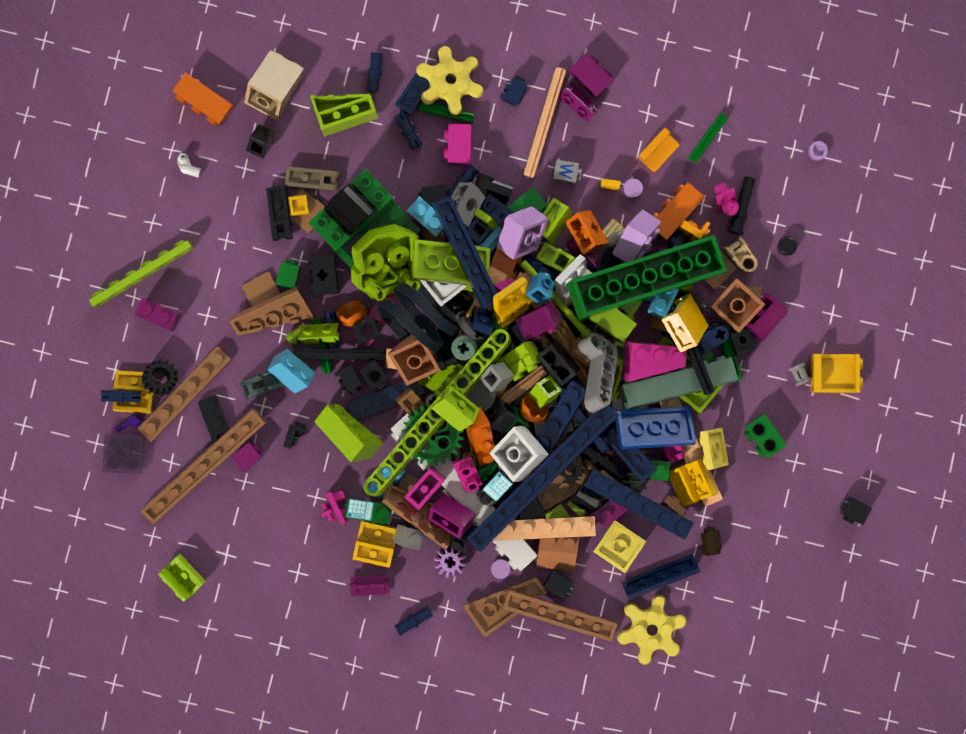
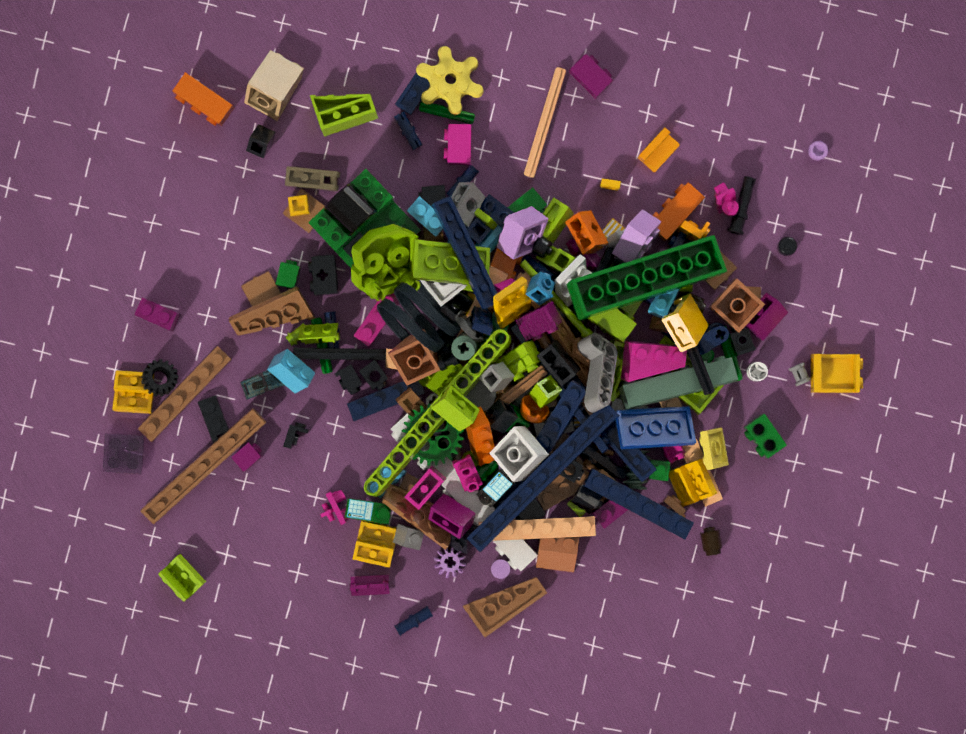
(120, 396): dark blue pin -> none
(133, 277): lime plate -> none
(133, 420): dark purple hand -> none
(186, 167): white arm -> none
(279, 212): black plate -> none
(348, 434): lime wedge -> none
(351, 313): orange hair -> none
(358, 330): black brick -> none
(374, 72): dark blue pin -> none
(488, 185): black piece -> none
(514, 91): dark blue brick -> none
(542, 247): none -> black piece
(557, 512): lime plate -> none
(559, 584): black brick -> none
(559, 615): medium nougat plate -> none
(567, 172): light grey brick -> none
(584, 109): magenta hinge -> none
(619, 546): light yellow plate -> none
(633, 188): lavender tile -> none
(638, 631): light yellow plate -> none
(660, 577): dark blue plate -> none
(708, 138): green axle -> none
(741, 254): tan piece -> none
(760, 371): none -> white wheel
(854, 510): black brick -> none

